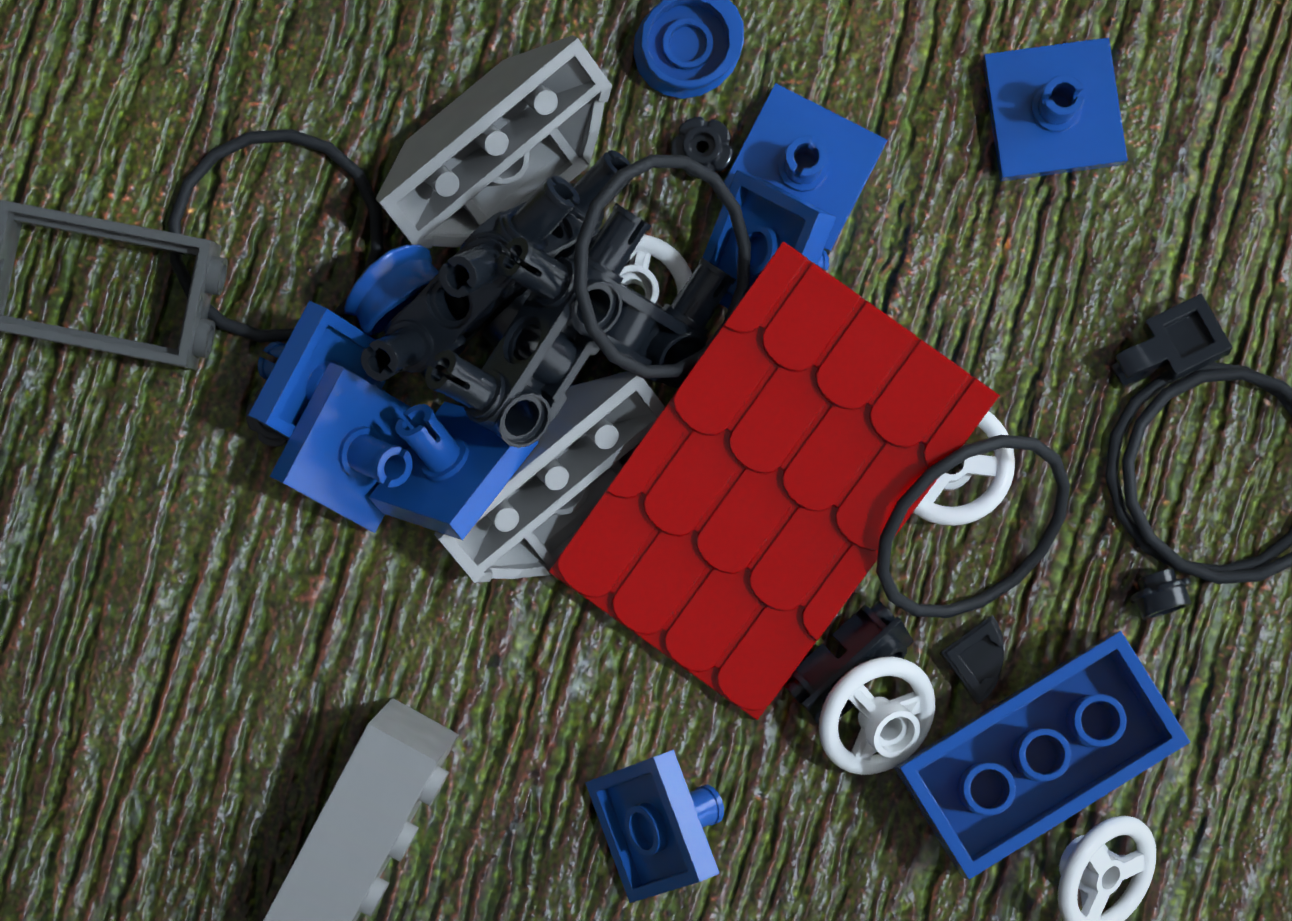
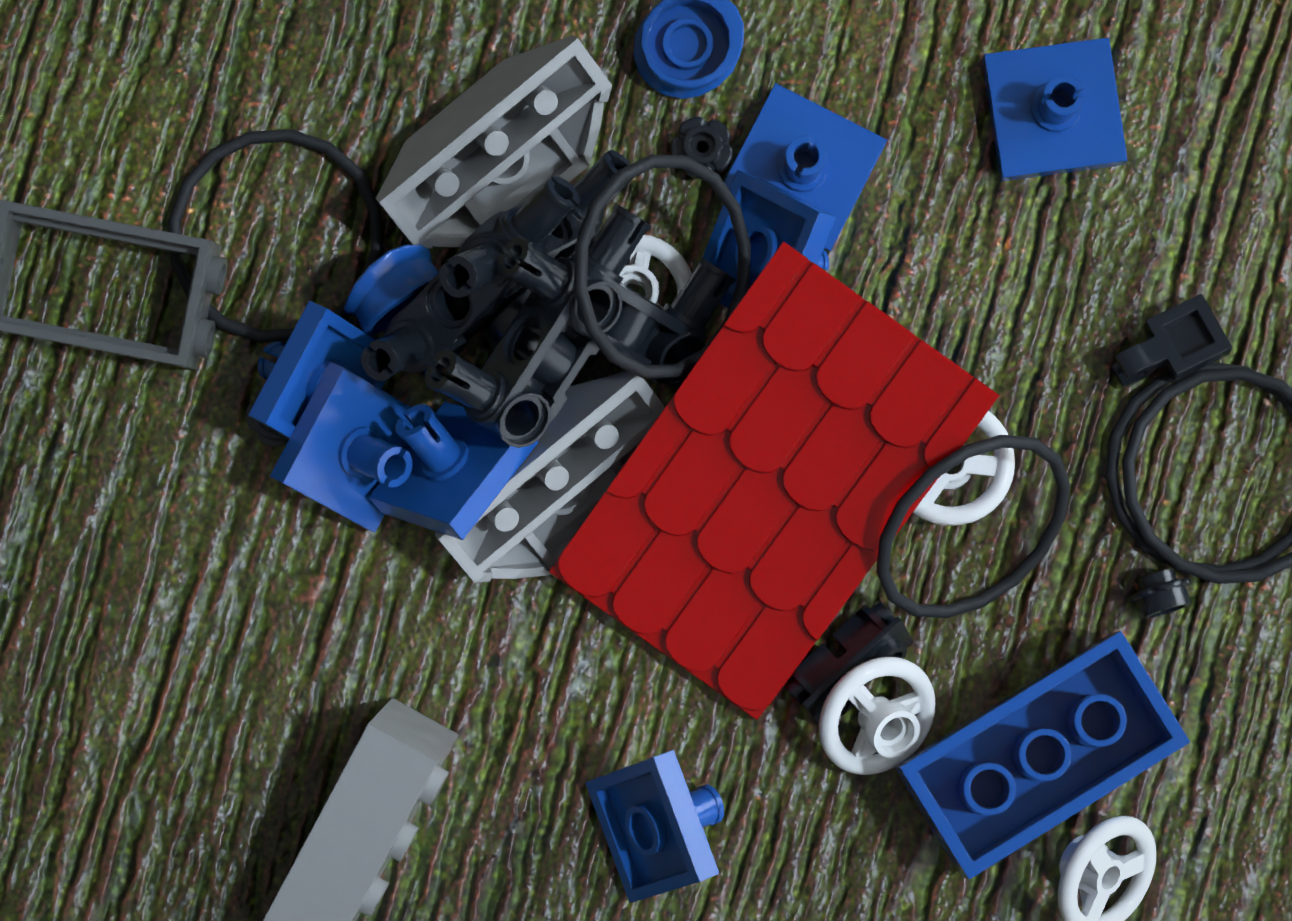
(977, 658): black tile -> none

